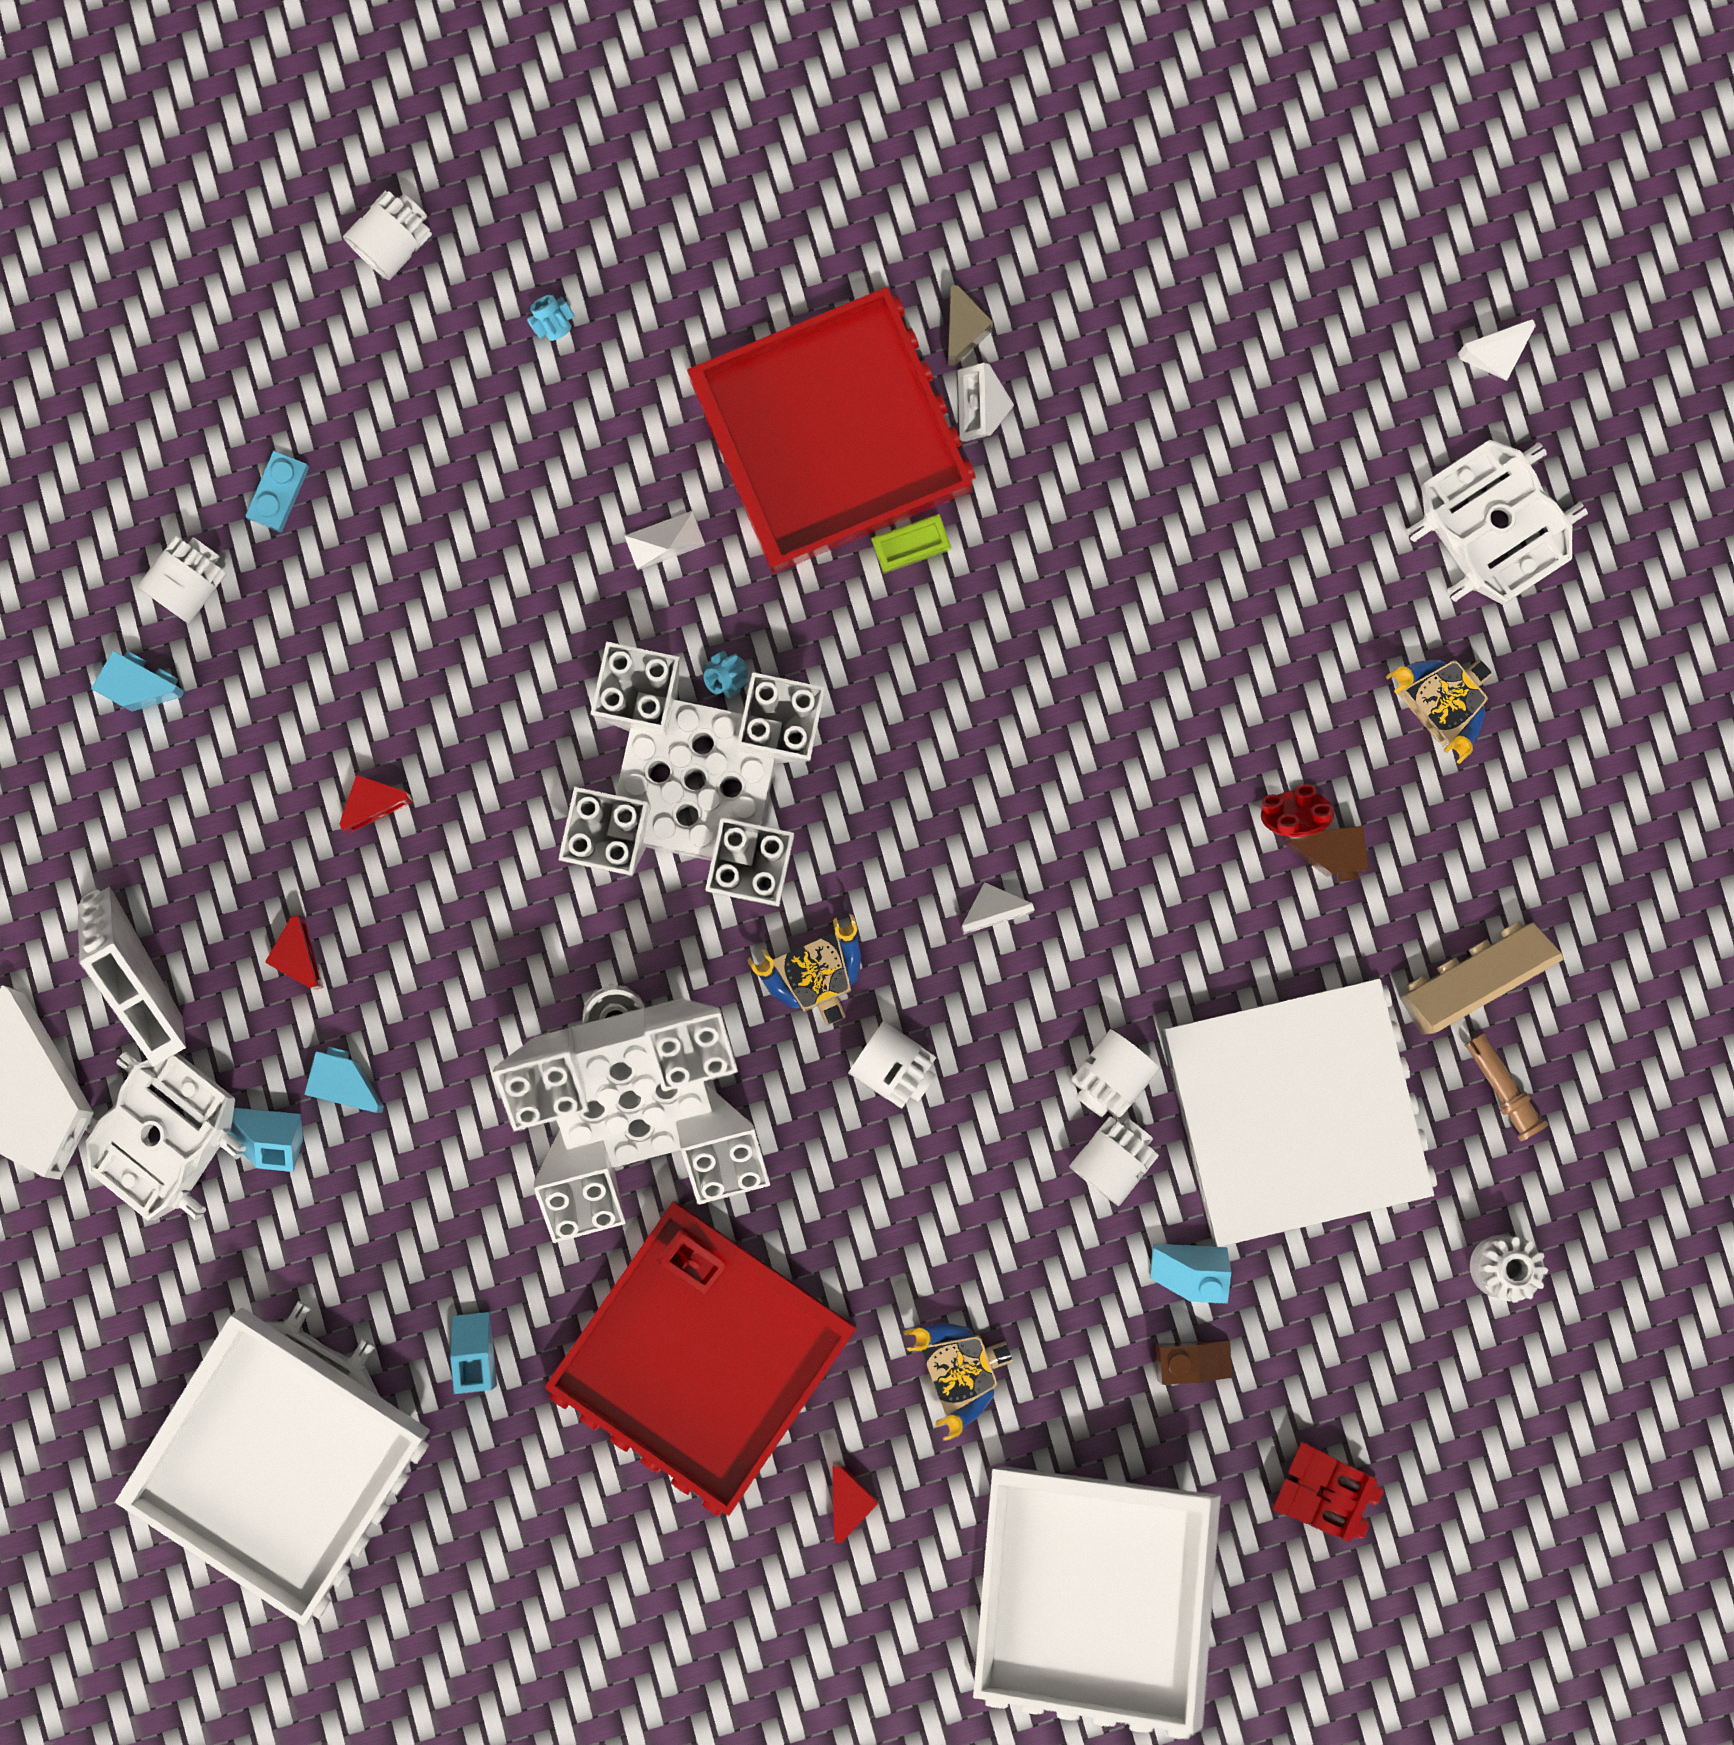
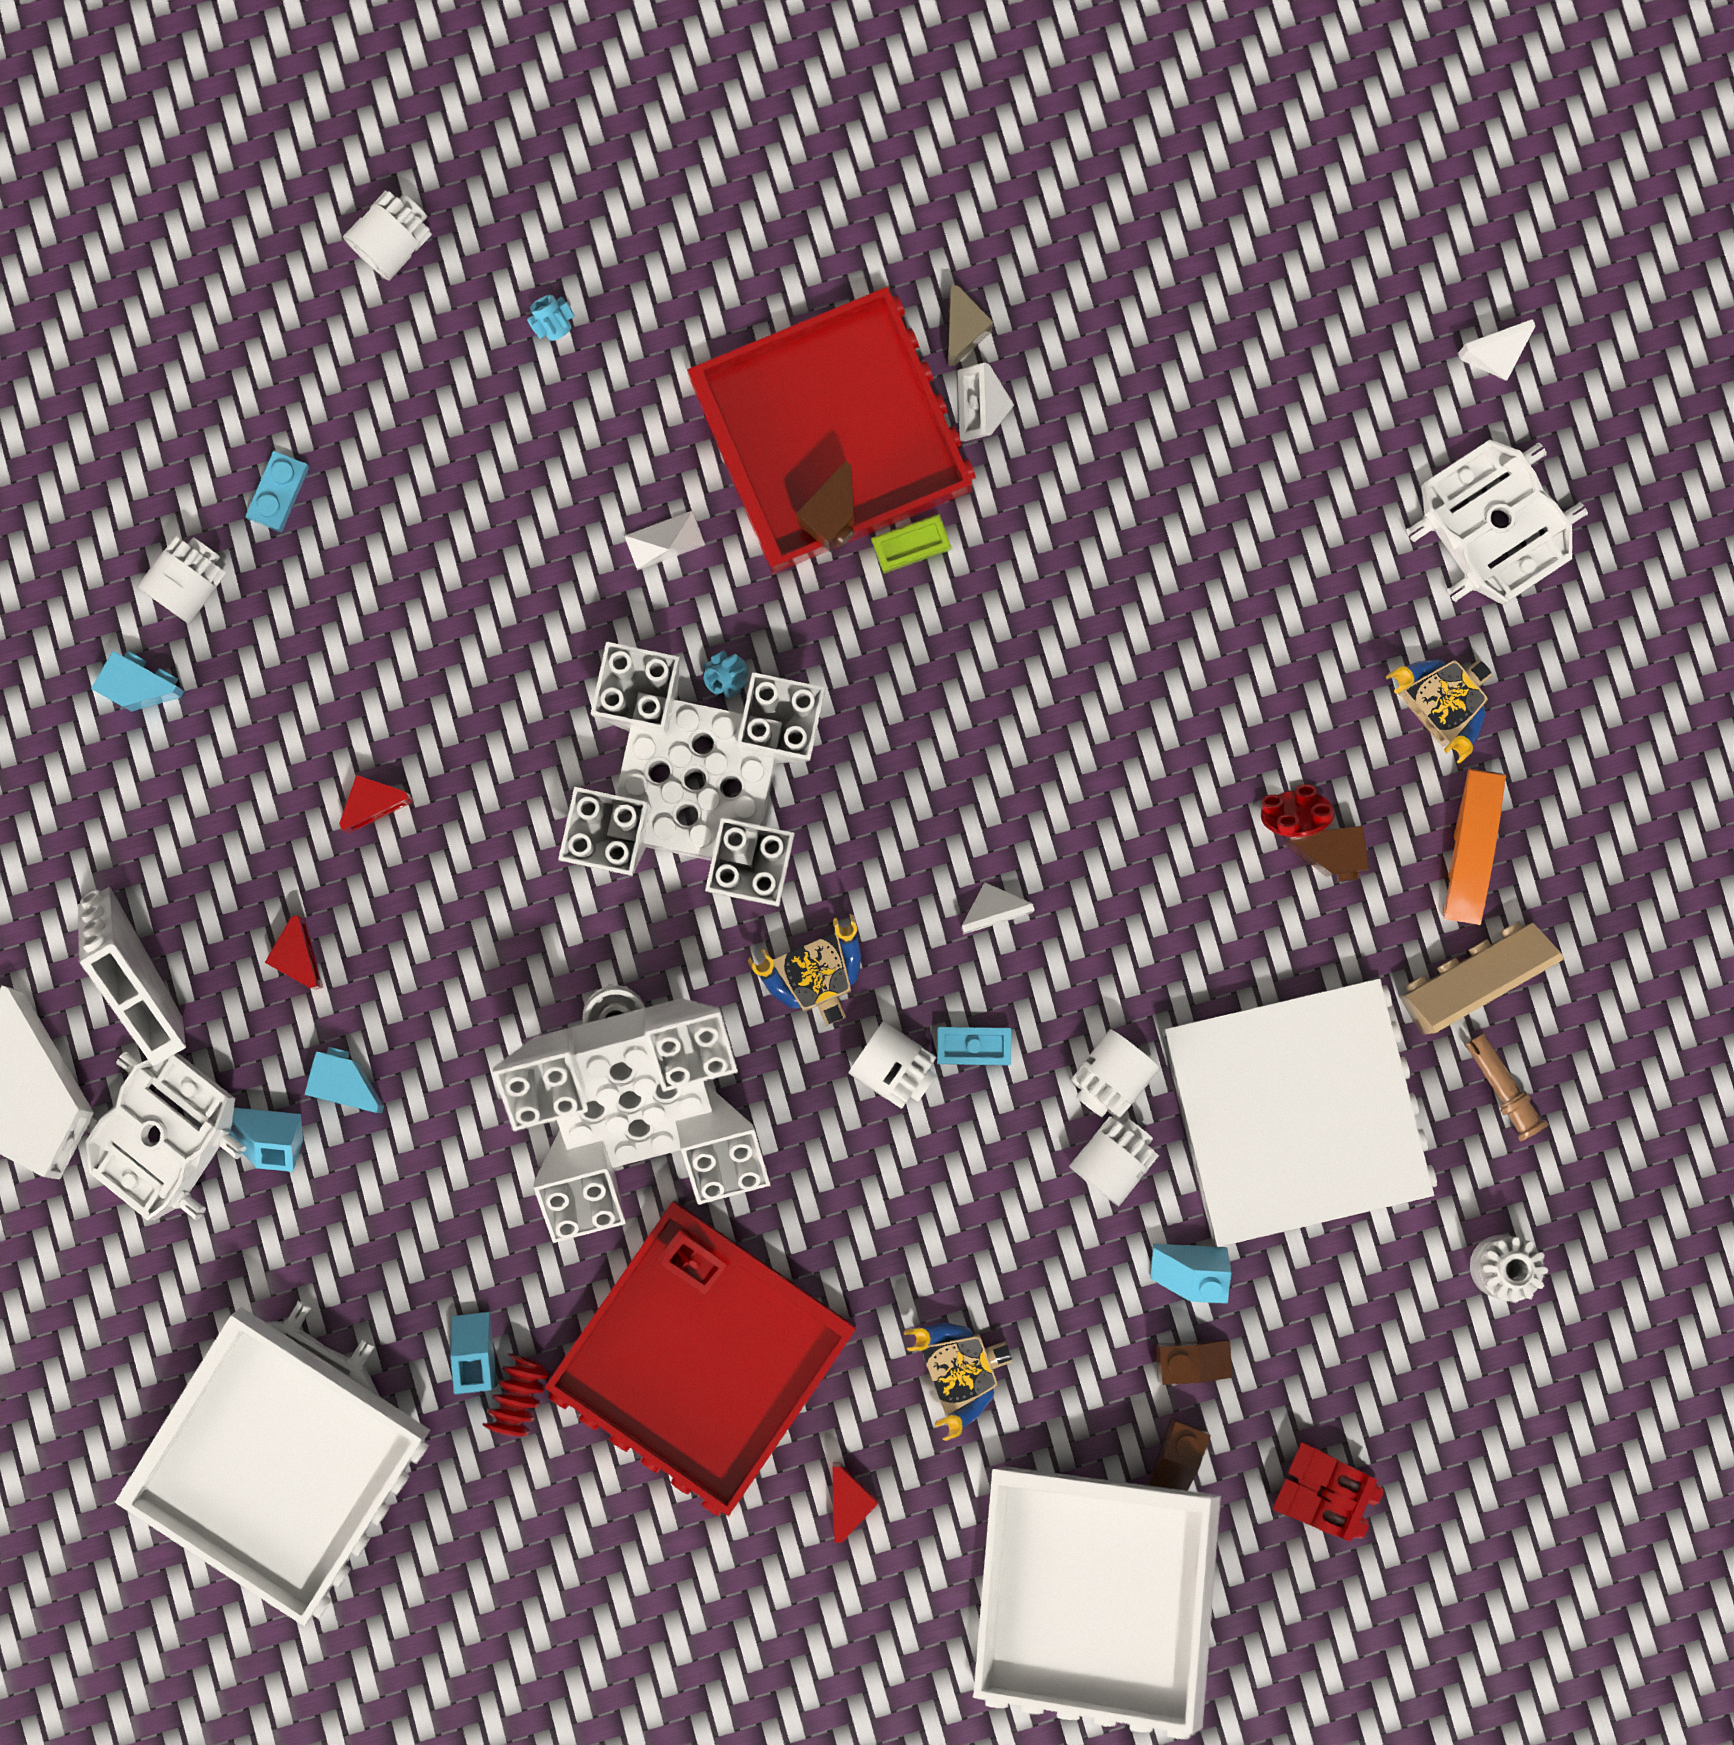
(517, 1396): none -> red piece
(831, 510): none -> reddish brown slope
(973, 1046): none -> medium azure plate
(1179, 1456): none -> reddish brown slope
(1474, 846): none -> orange slope

